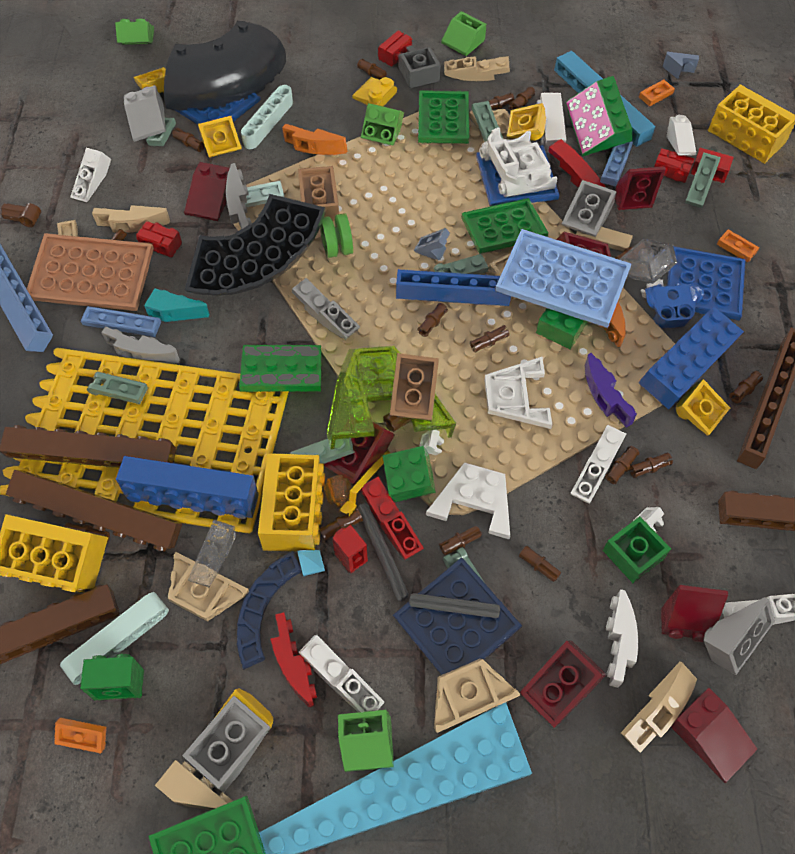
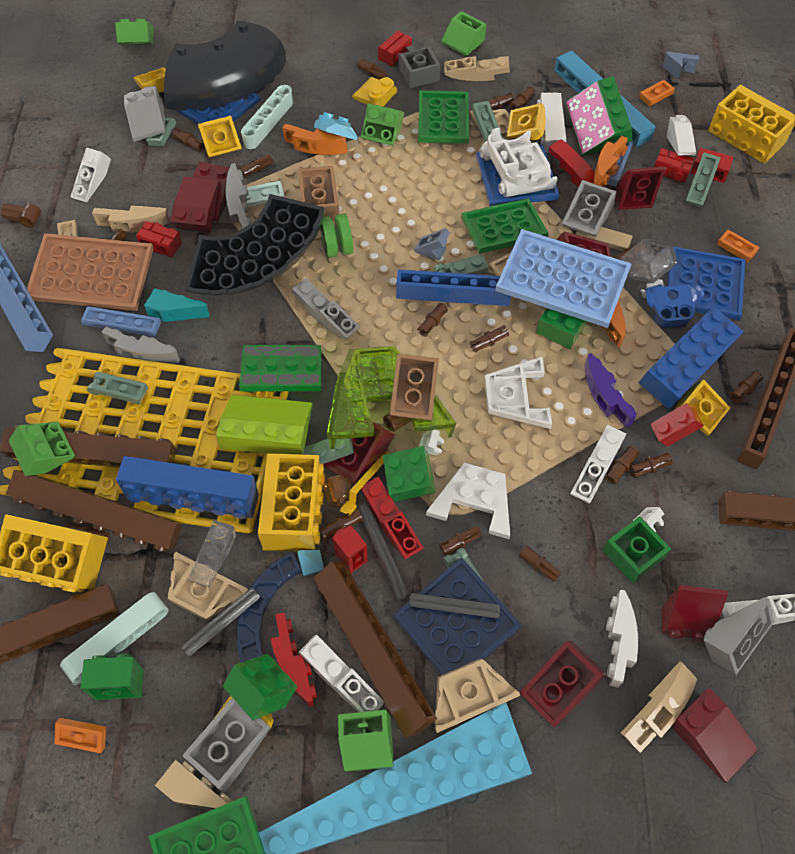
(40, 447): none -> bright green slope
(195, 204): none -> dark red slope
(220, 622): none -> dark grey axle
(256, 165): none -> reddish brown axle
(259, 686): none -> green brick
(264, 425): none -> lime slope
(336, 126): none -> medium azure slope
(375, 650): none -> reddish brown brick
(608, 160): none -> orange slope
(677, 424): none -> red brick

